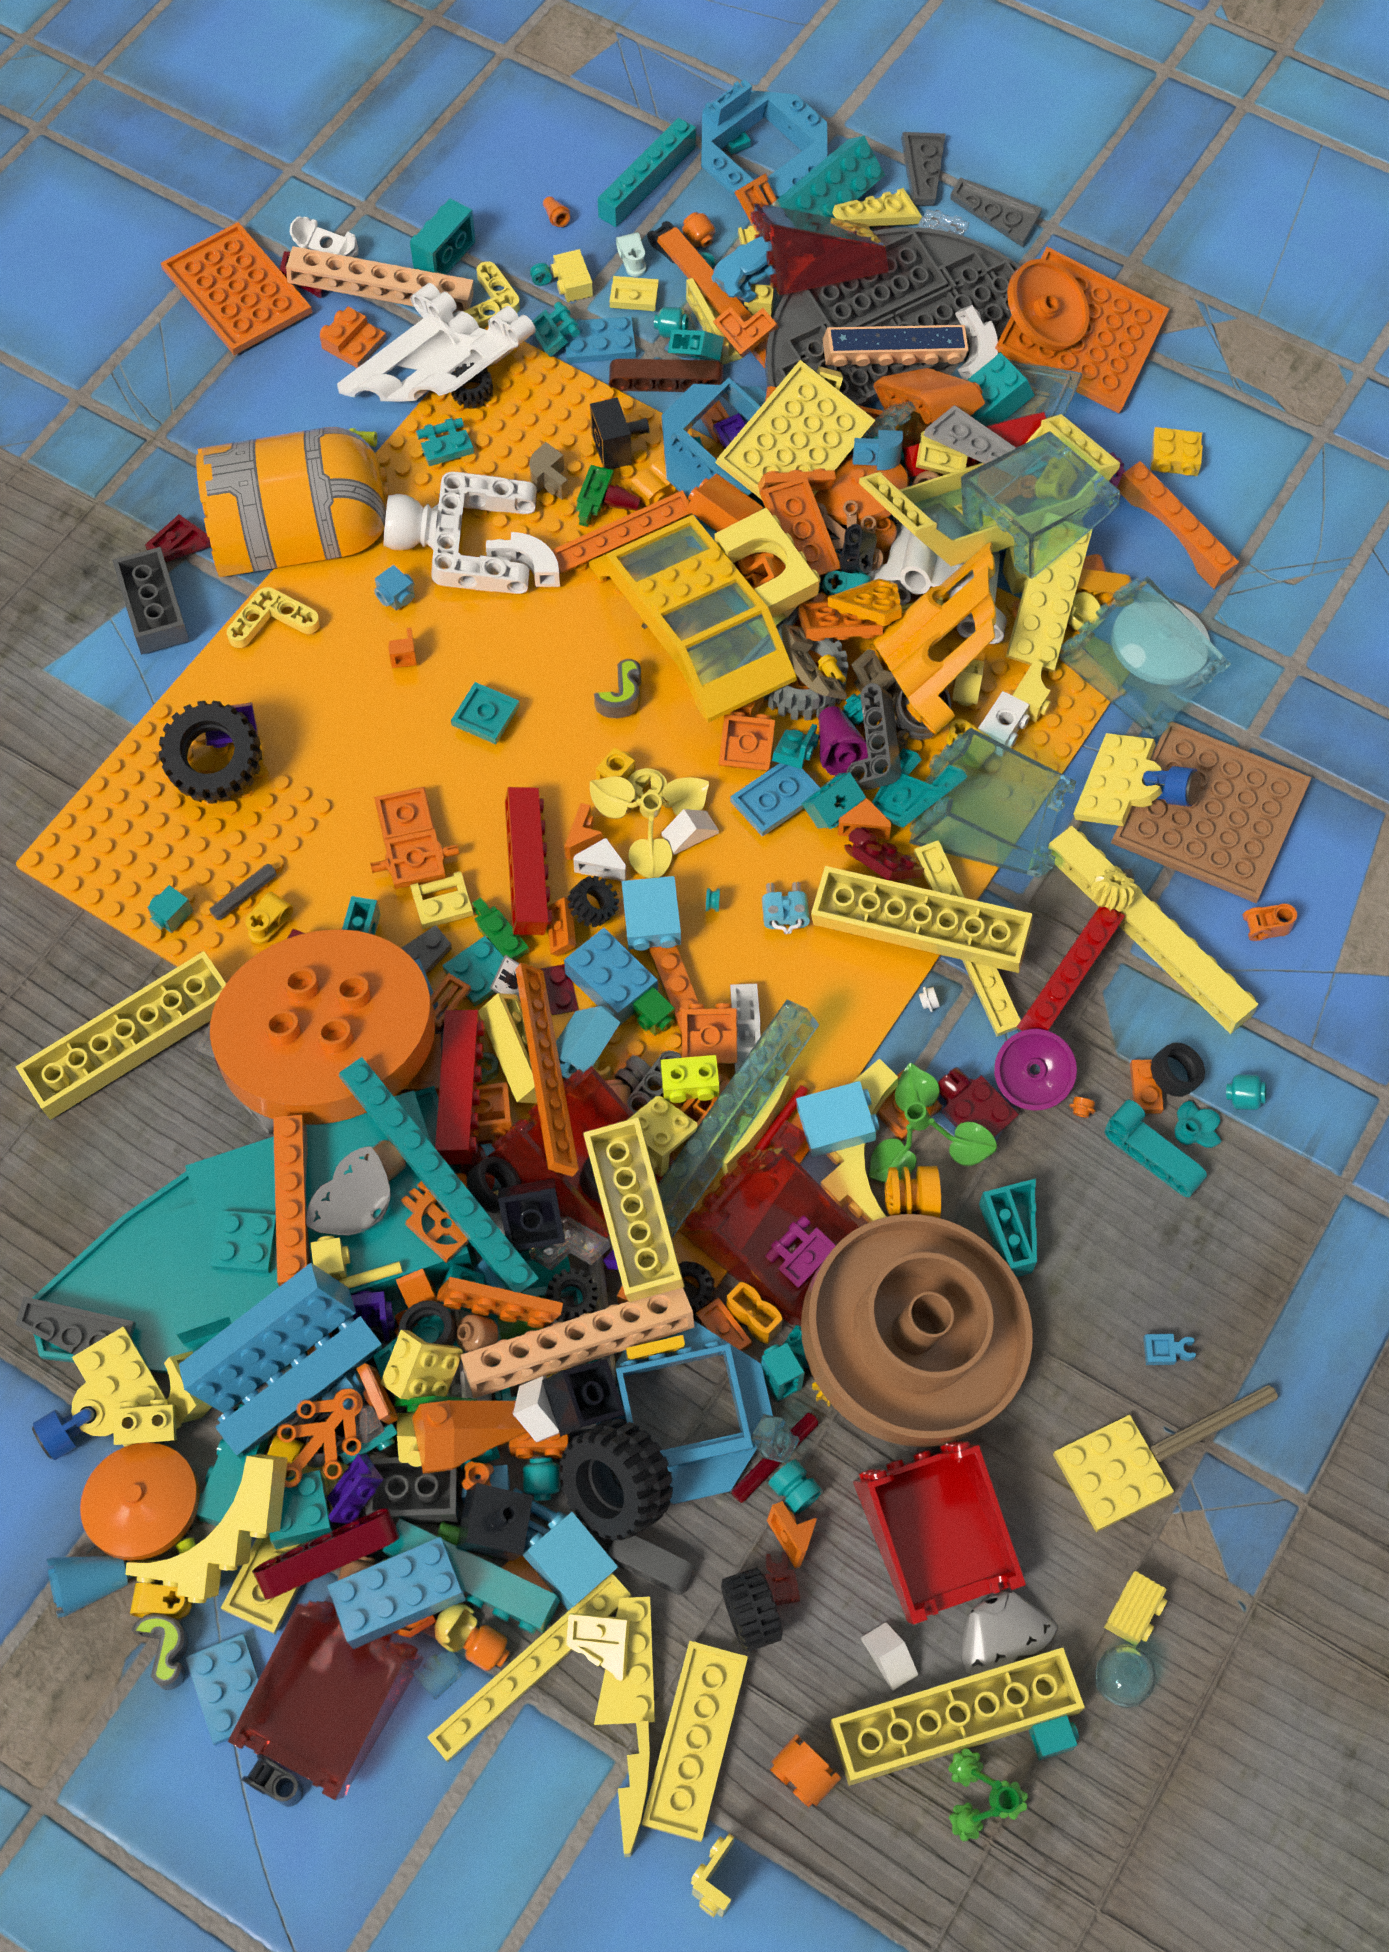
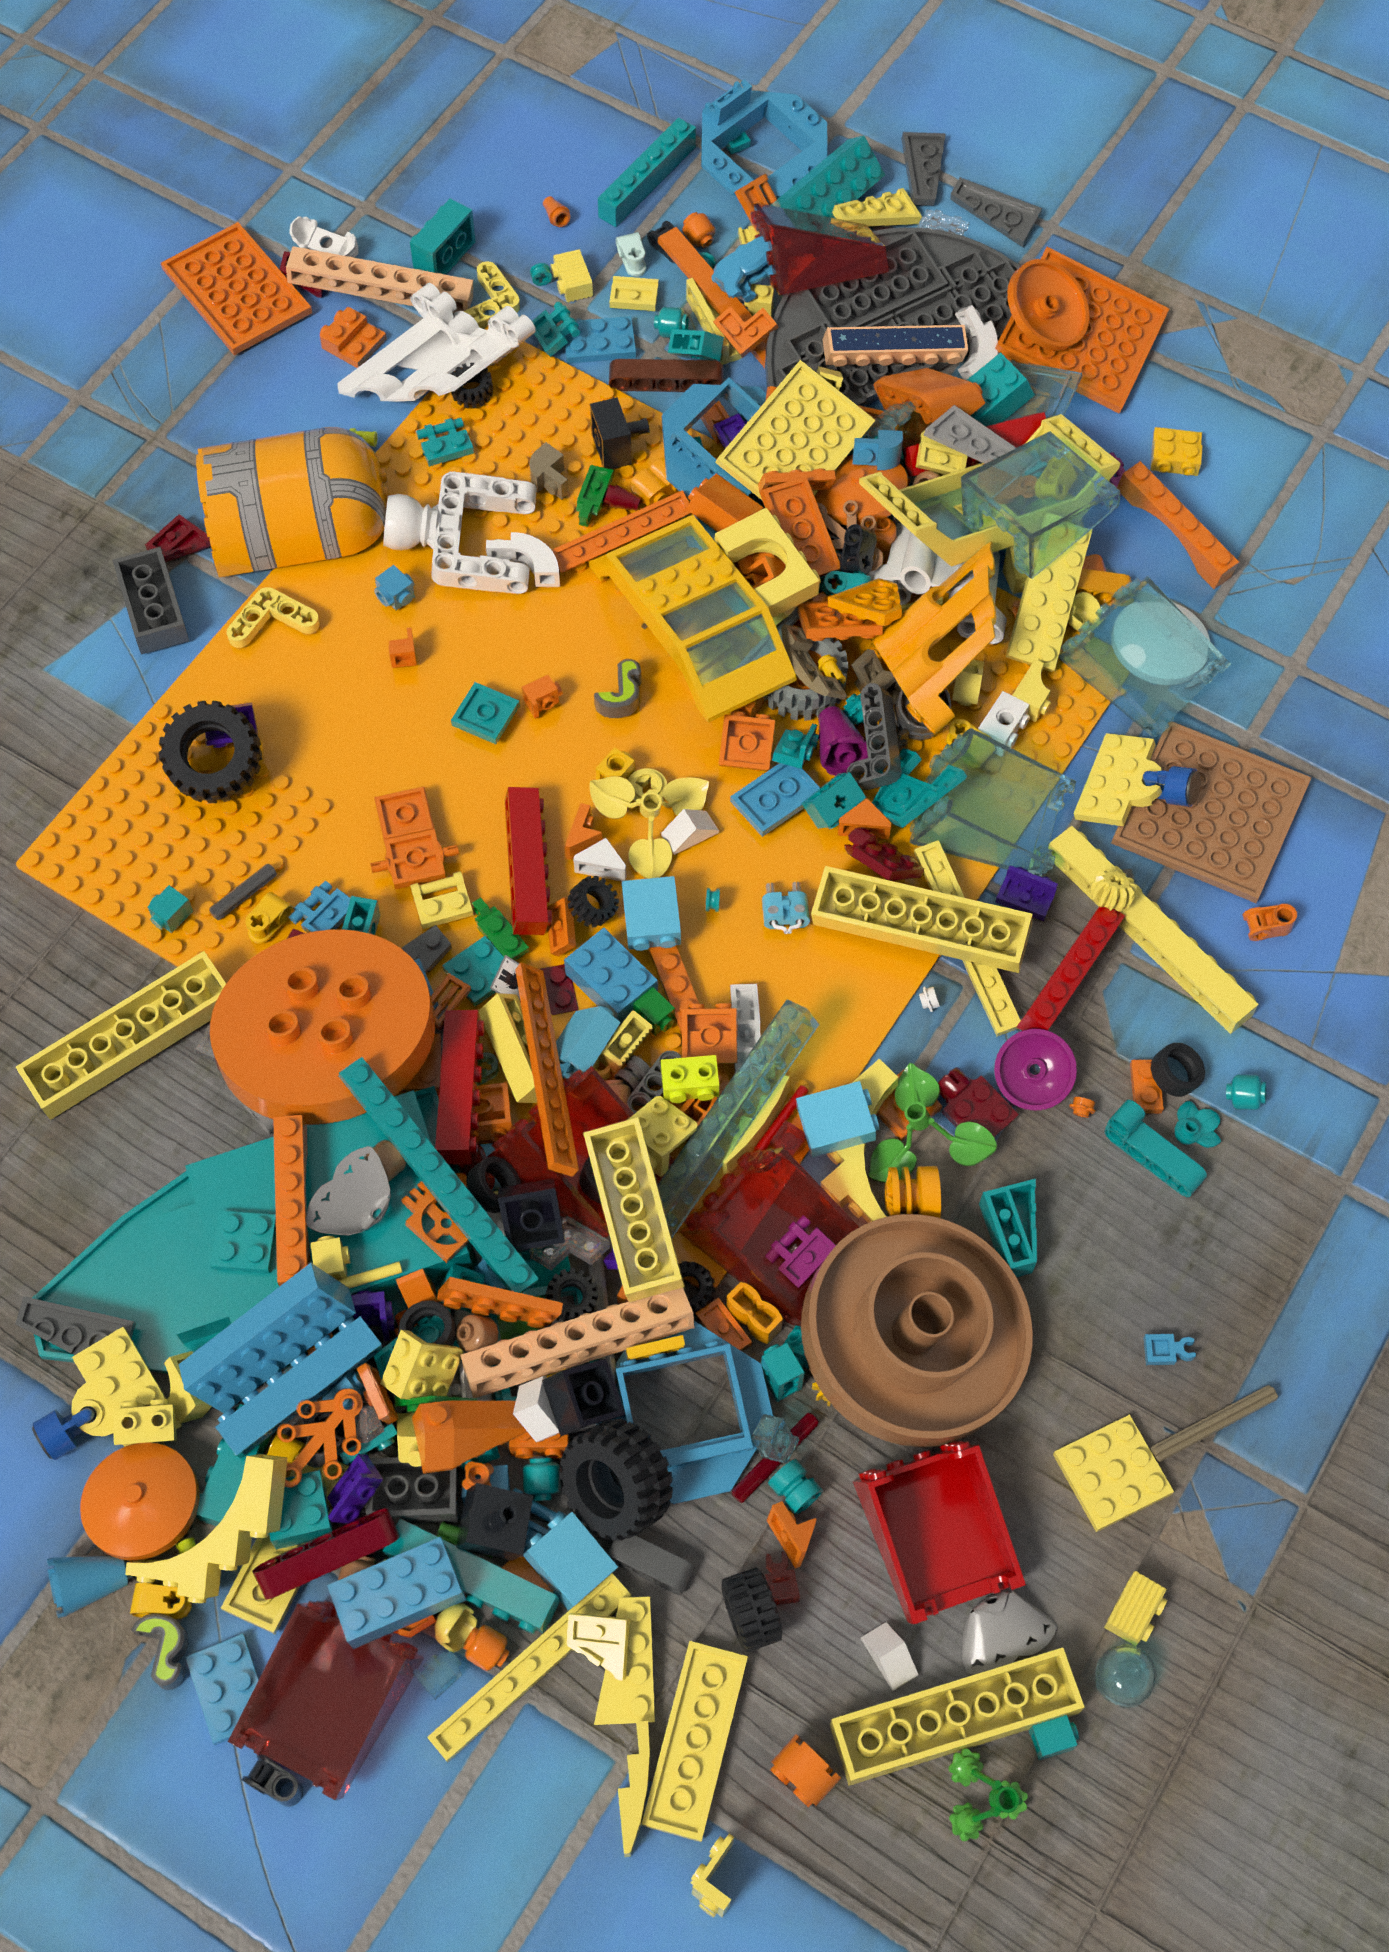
(327, 915): none -> dark azure plate
(541, 695): none -> orange brick
(625, 1041): none -> light yellow brick
(1027, 892): none -> dark purple bracket

